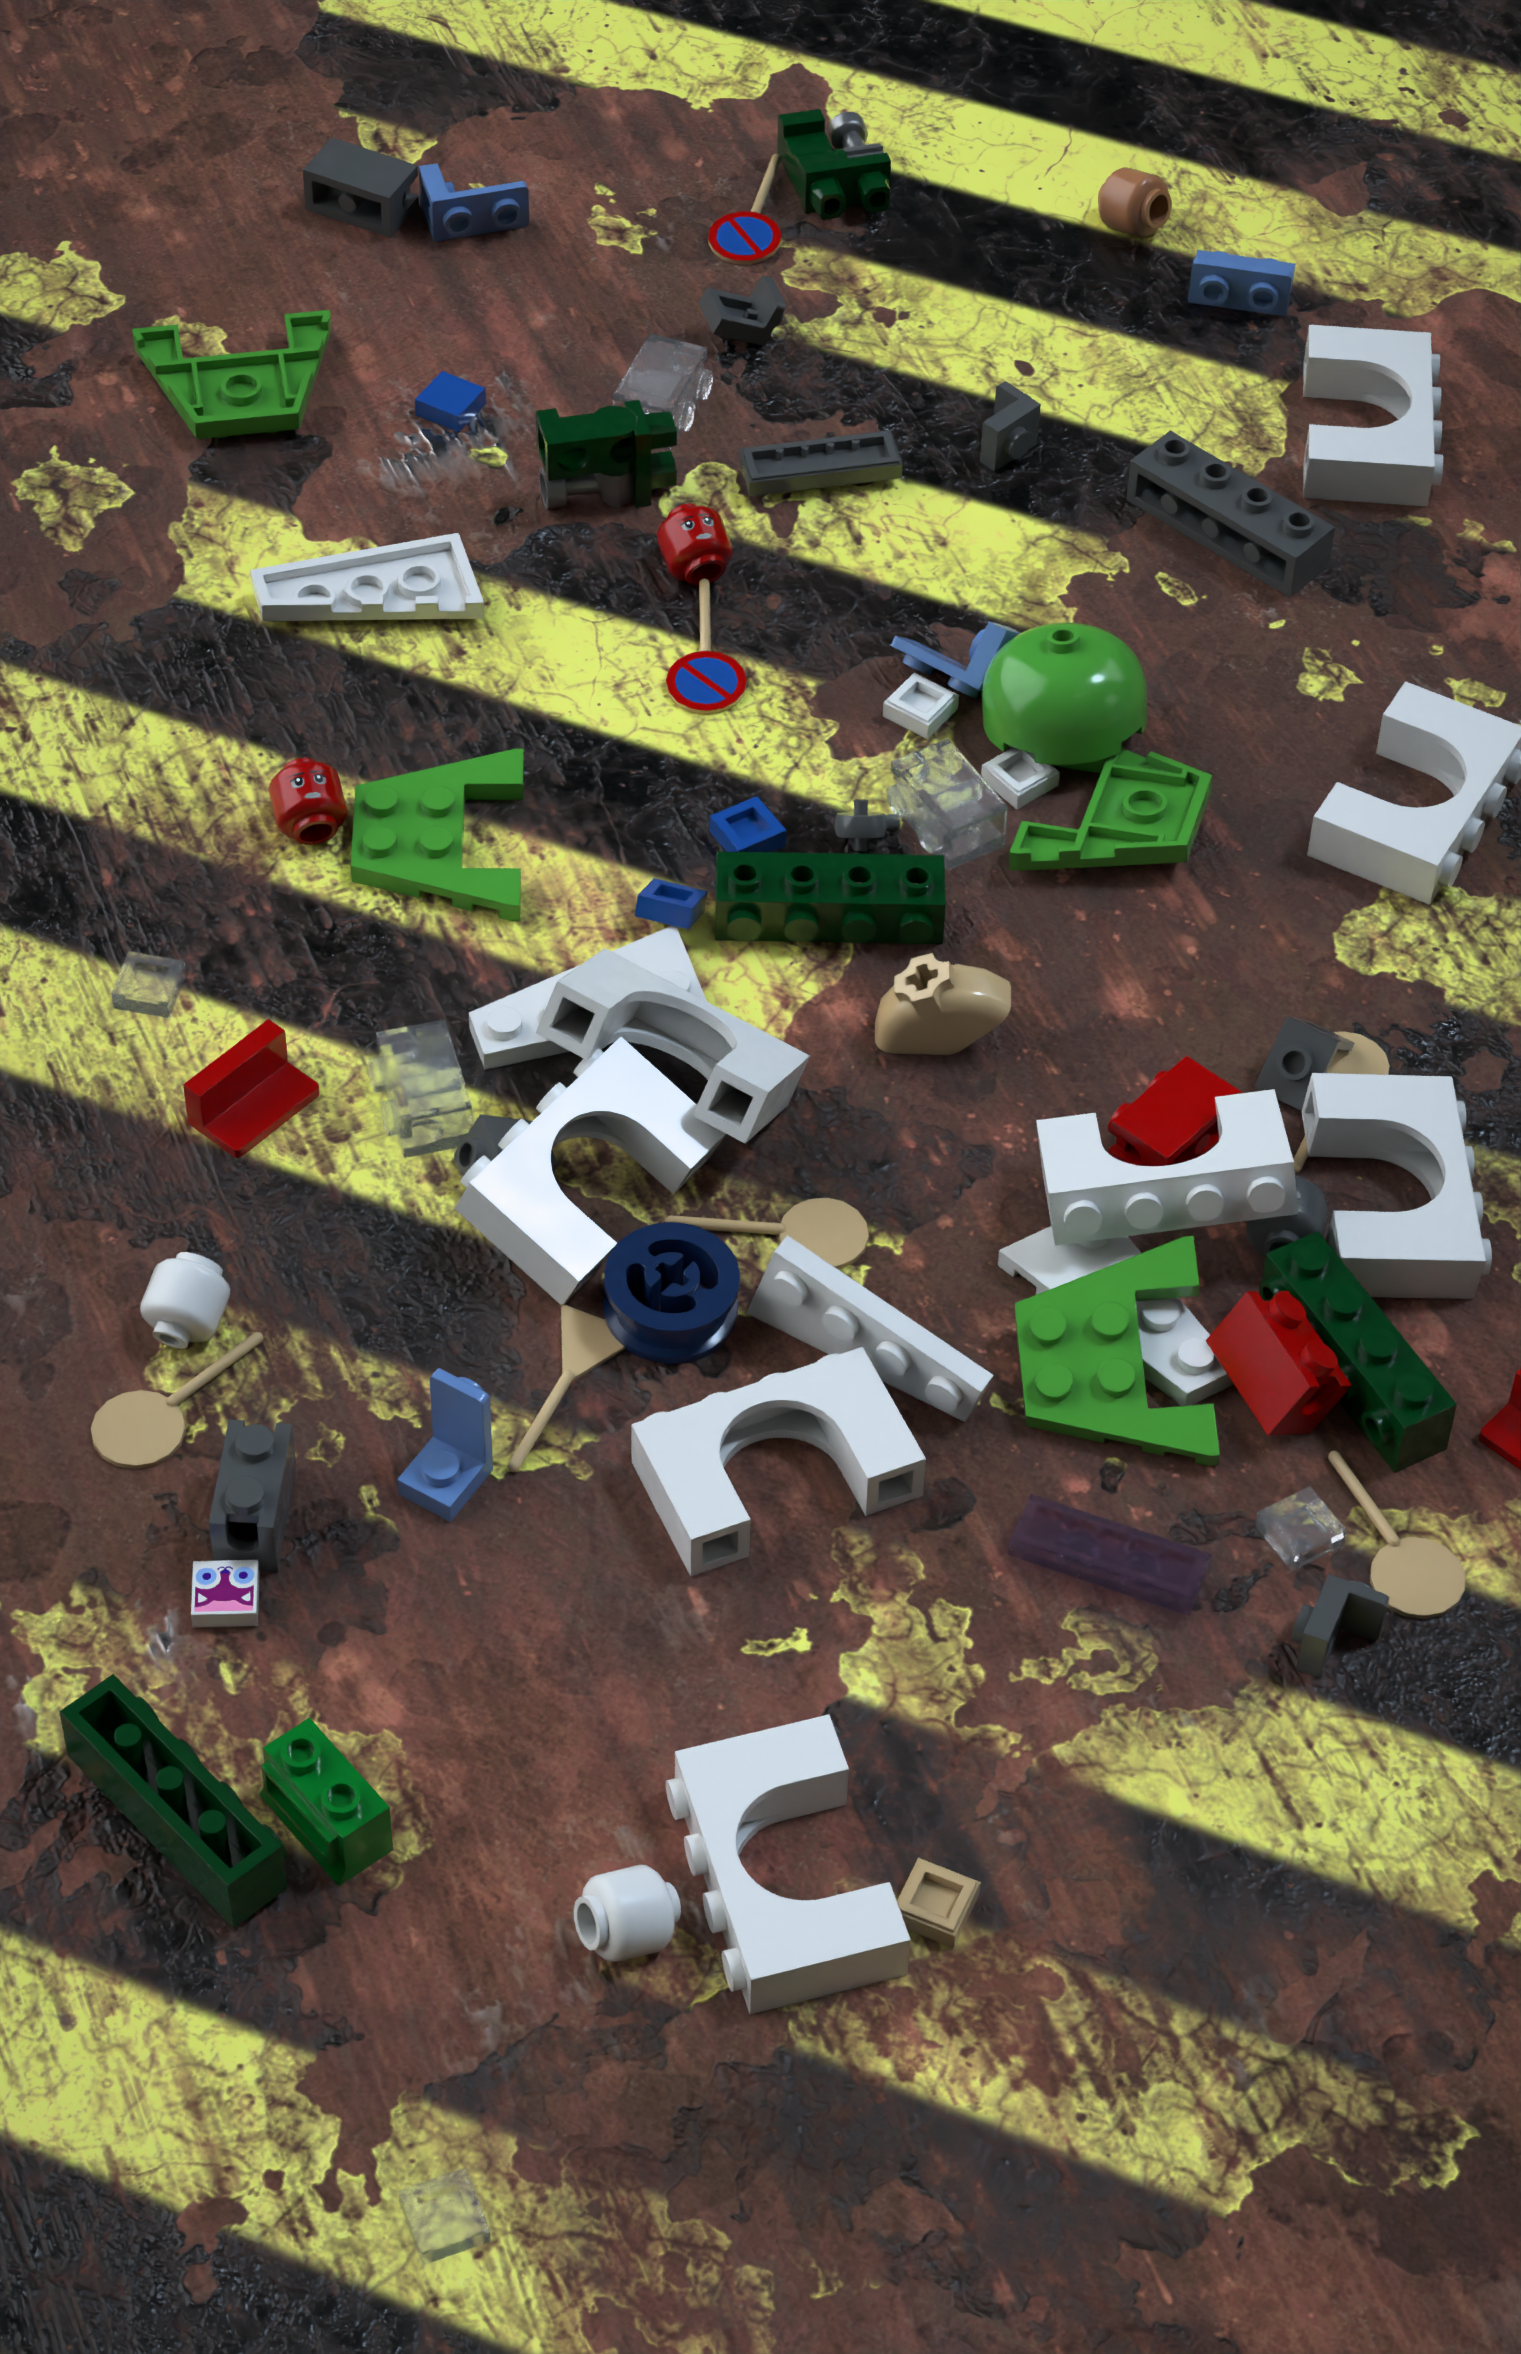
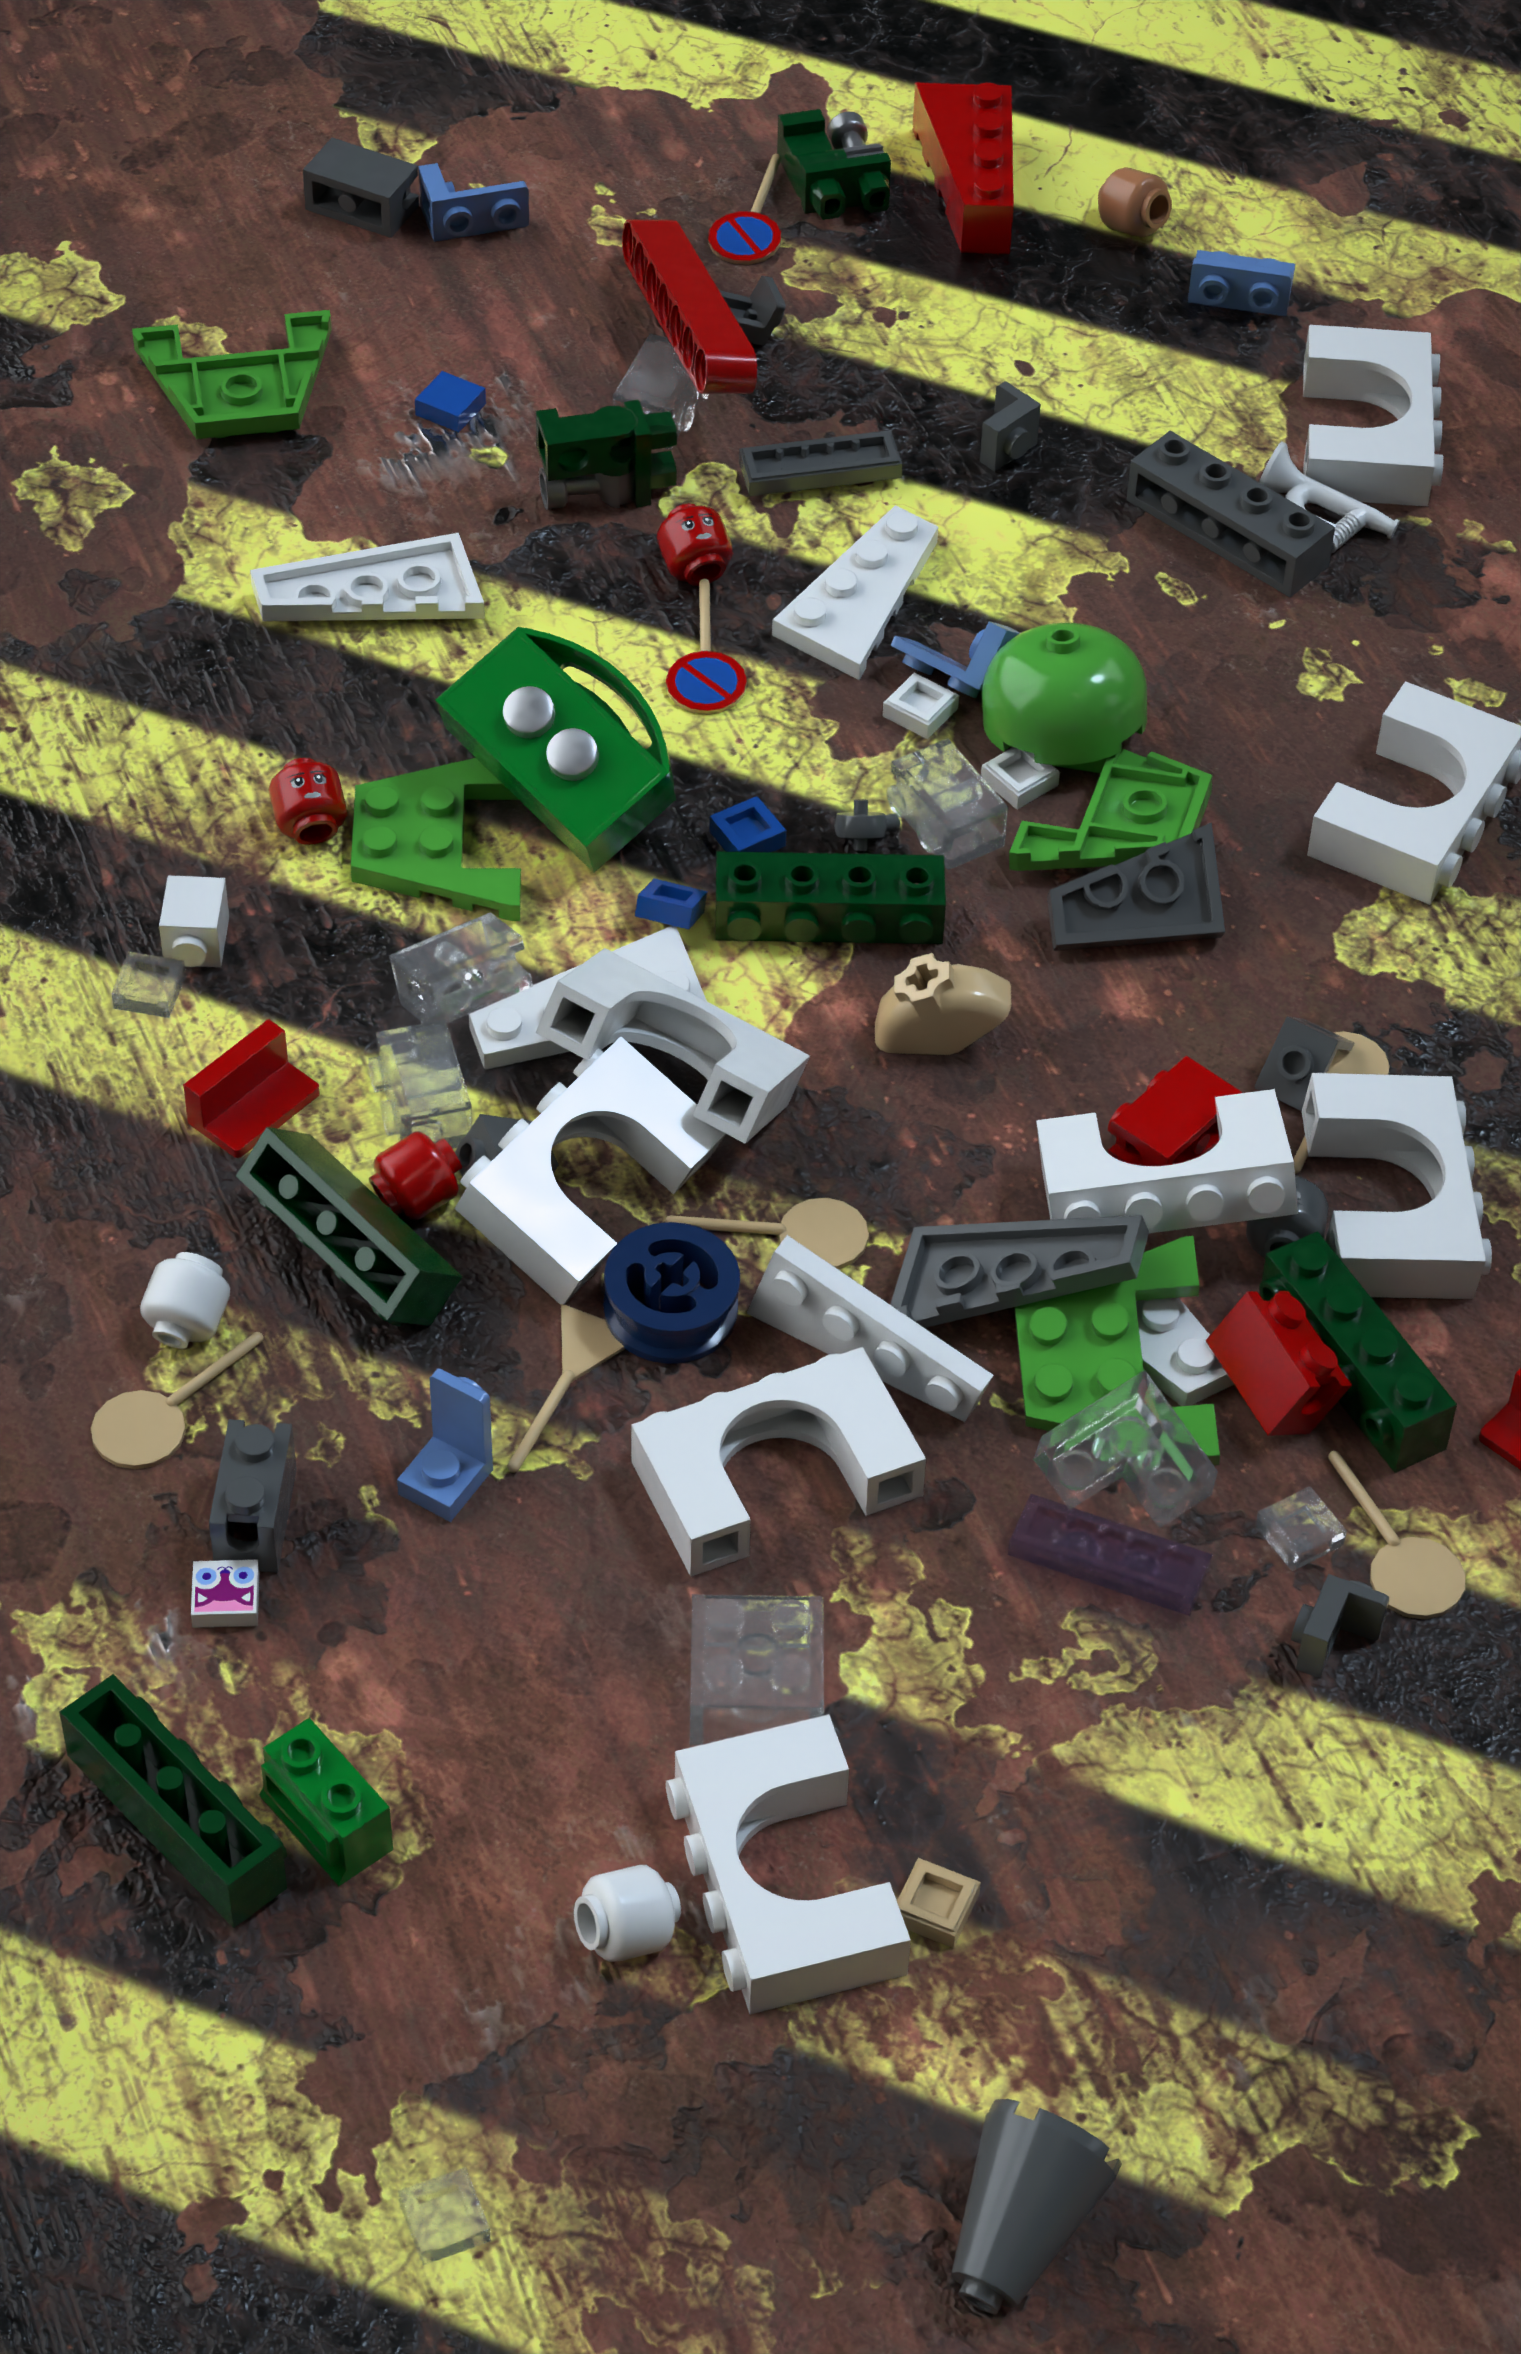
(194, 920): none -> white brick
(348, 1227): none -> dark green brick
(416, 1175): none -> red head
(460, 970): none -> clear brick
(562, 742): none -> green piece
(689, 307): none -> red beam
(754, 1664): none -> clear brick
(854, 598): none -> white wing
(971, 156): none -> red wedge
(1003, 1265): none -> dark grey wing
(1025, 2201): none -> dark grey cone
(1133, 1438): none -> clear brick
(1144, 900): none -> dark grey wing
(1284, 477): none -> white piece

